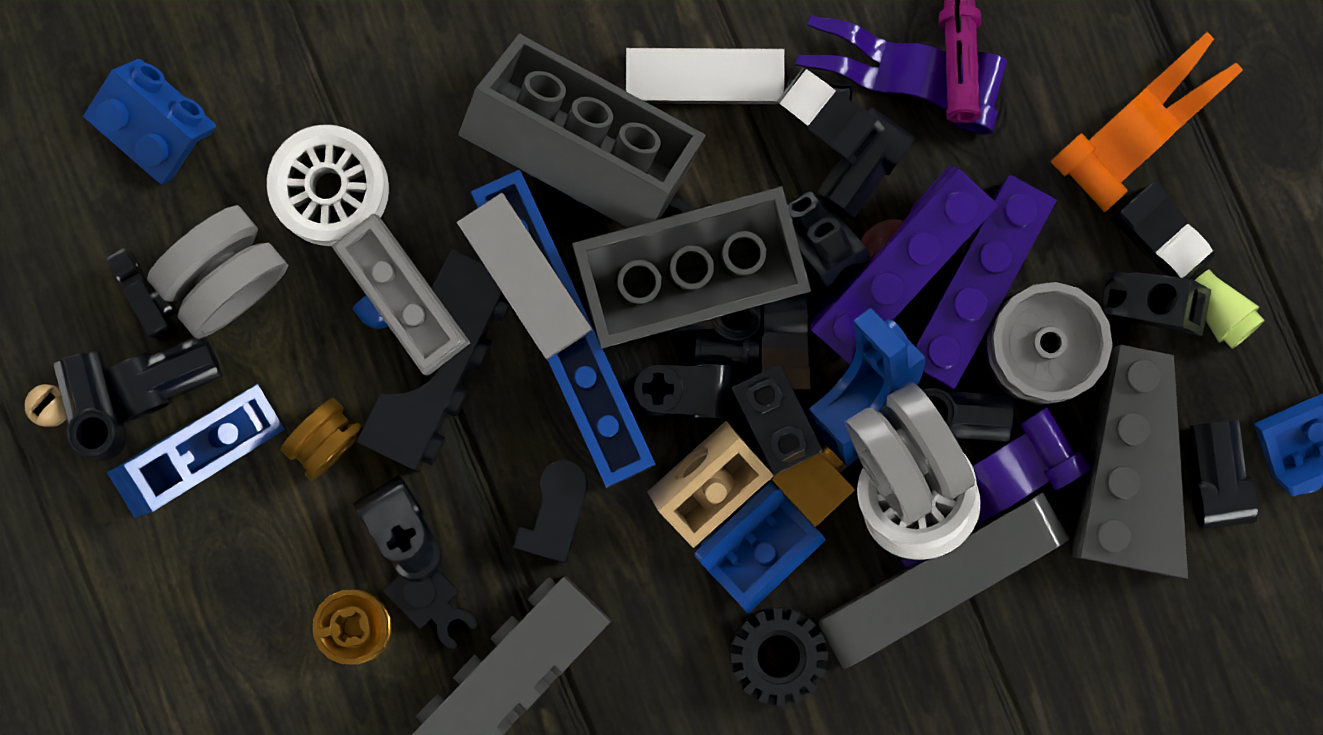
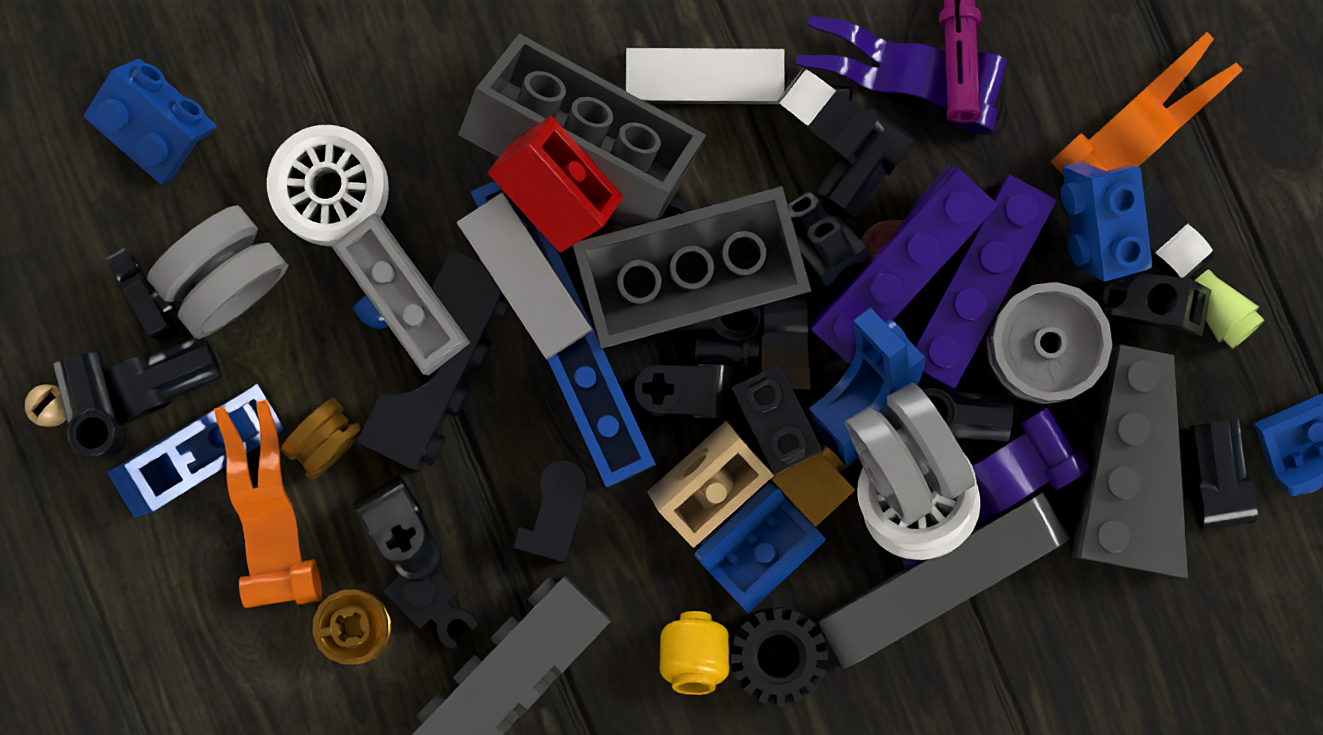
(267, 520): none -> orange flag
(555, 184): none -> red brick
(694, 653): none -> yellow head
(1106, 220): none -> blue bracket

